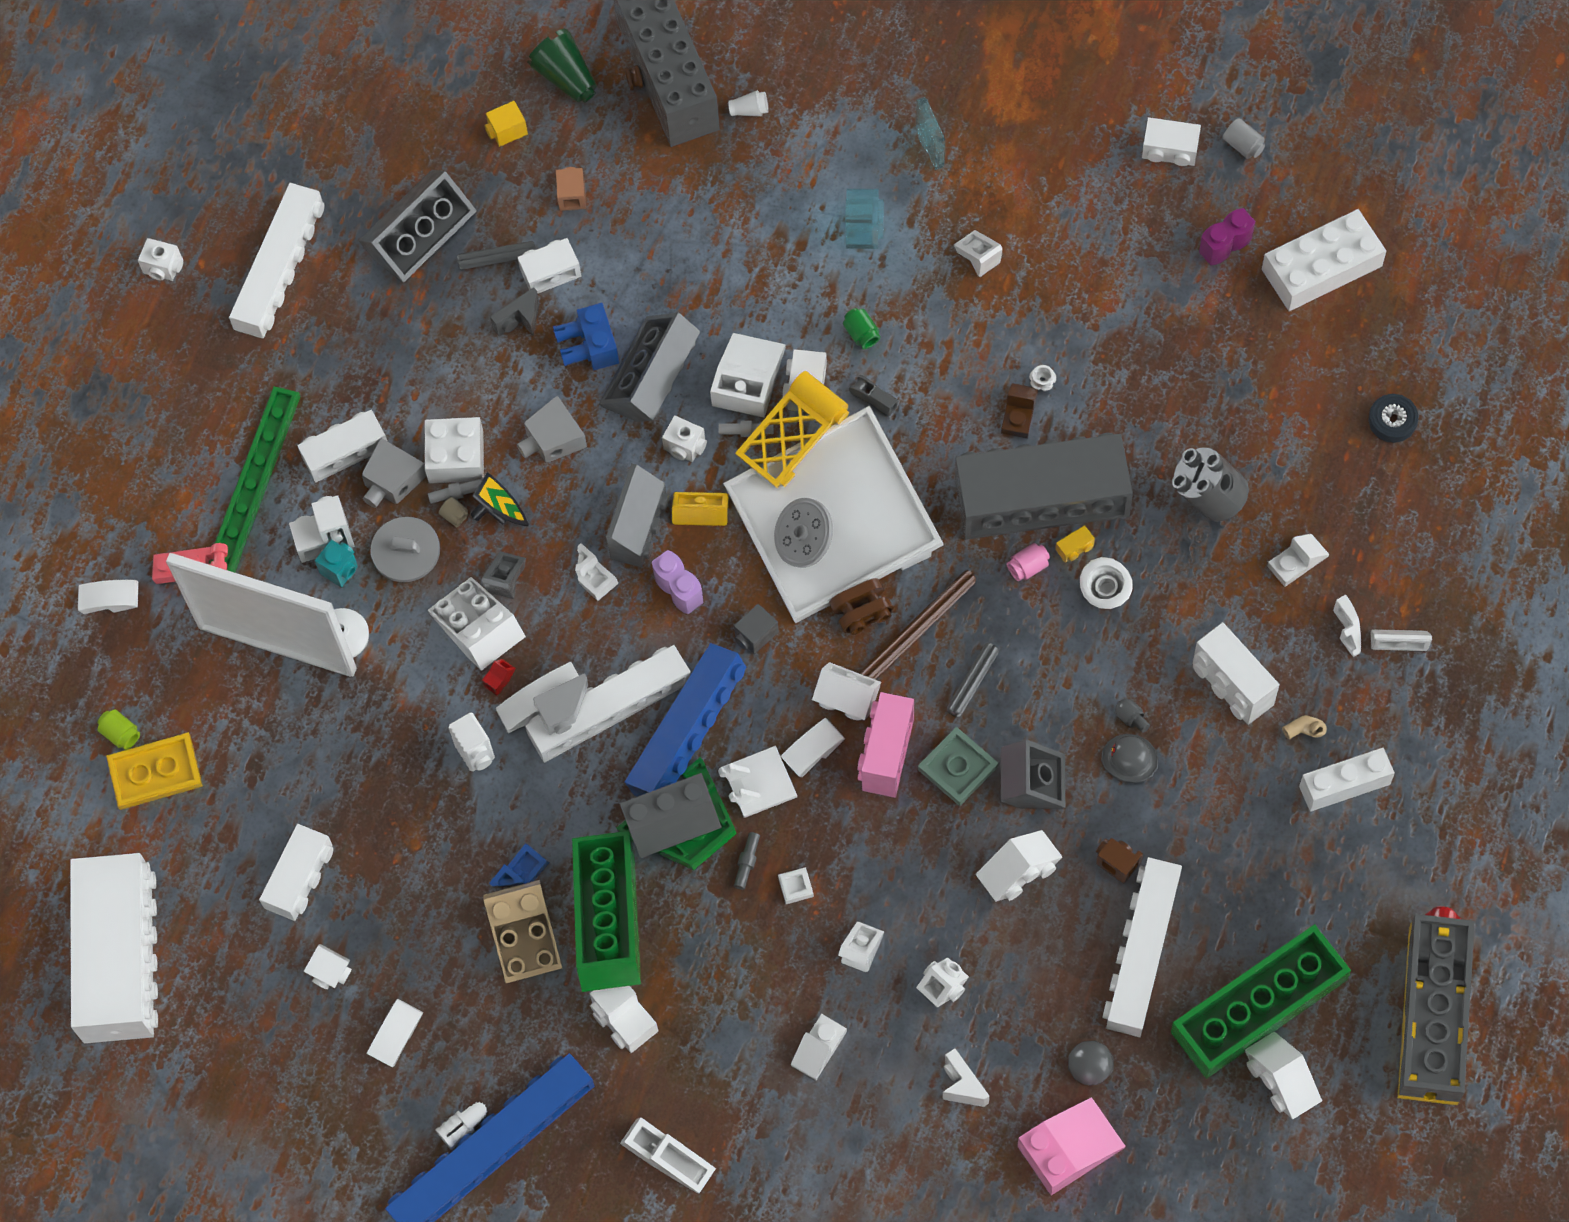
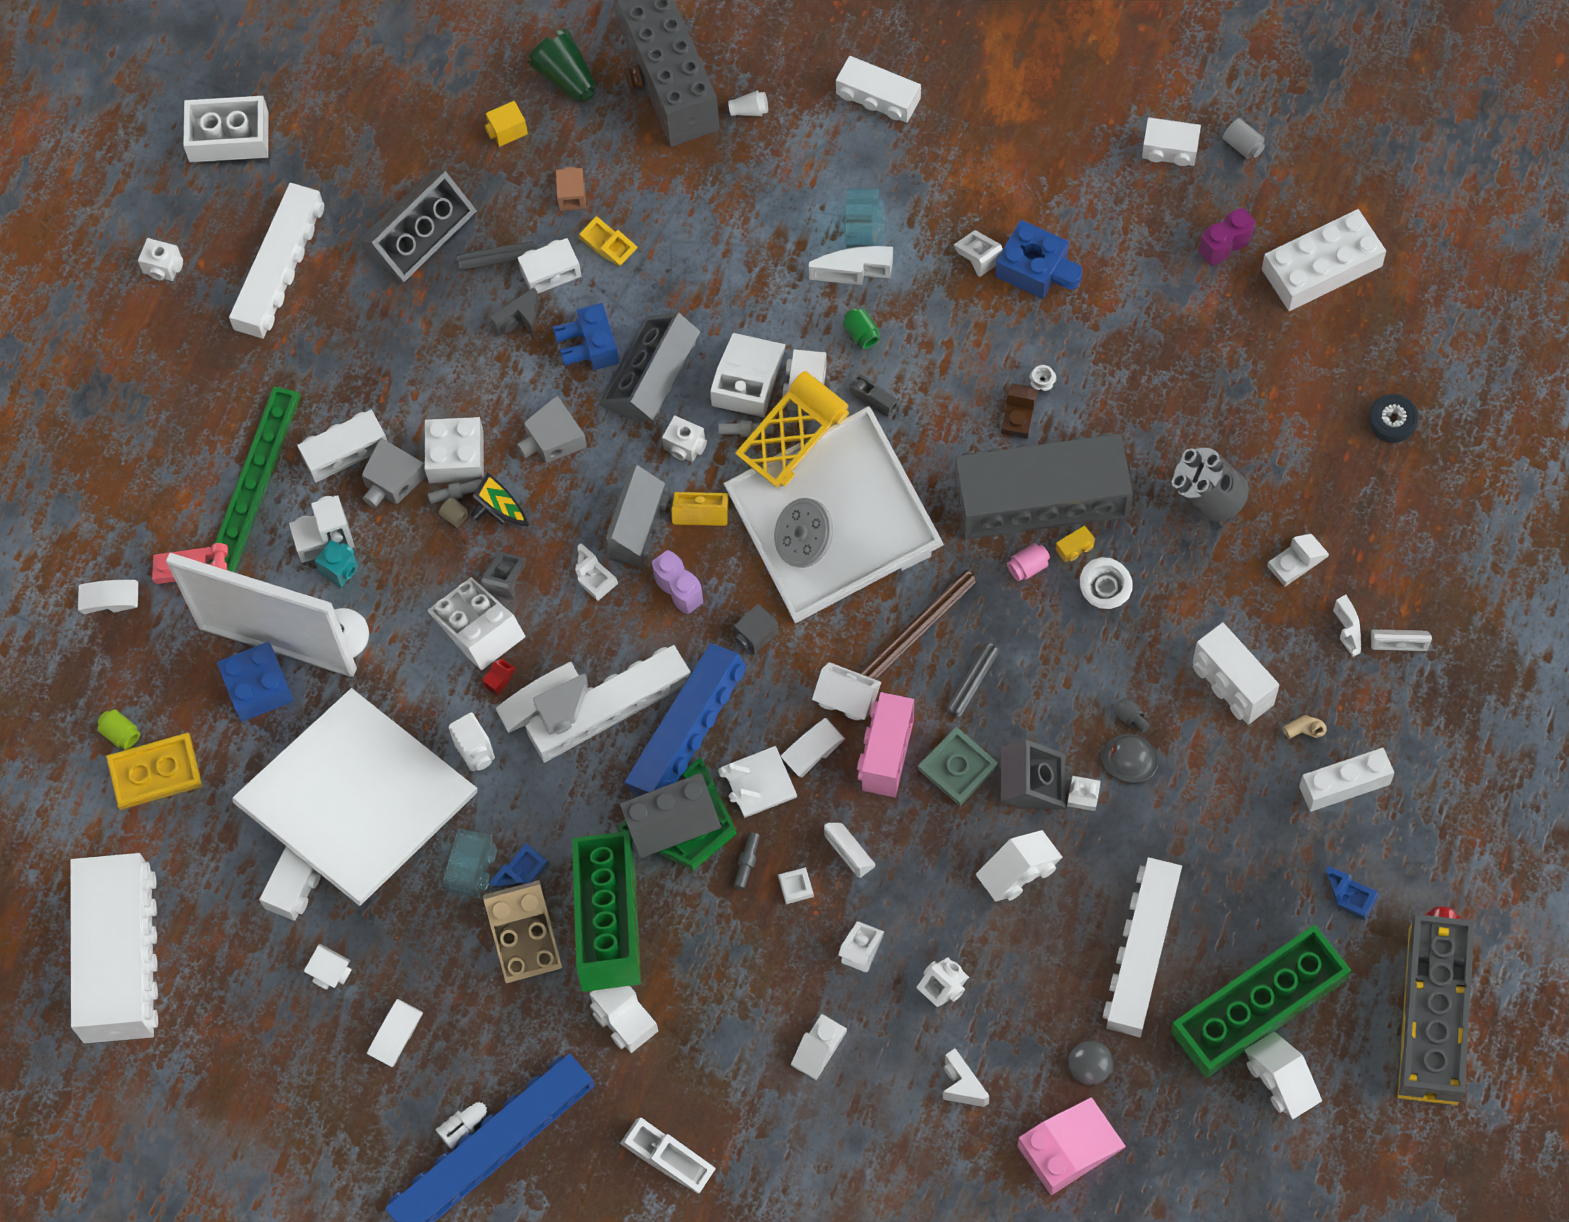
(226, 128): none -> white brick
(255, 681): none -> blue brick
(355, 796): none -> white tile
(405, 549): light grey shield -> none
(469, 863): none -> clear light blue brick
(606, 242): none -> yellow slope
(848, 848): none -> white slope
(852, 265): none -> white slope
(856, 620): reddish brown brick -> none
(878, 89): none -> white brick
(930, 133): clear light blue piece -> none
(1033, 271): none -> blue brick
(1083, 793): none -> white tile
(1118, 859): reddish brown brick -> none
(1351, 895): none -> blue slope

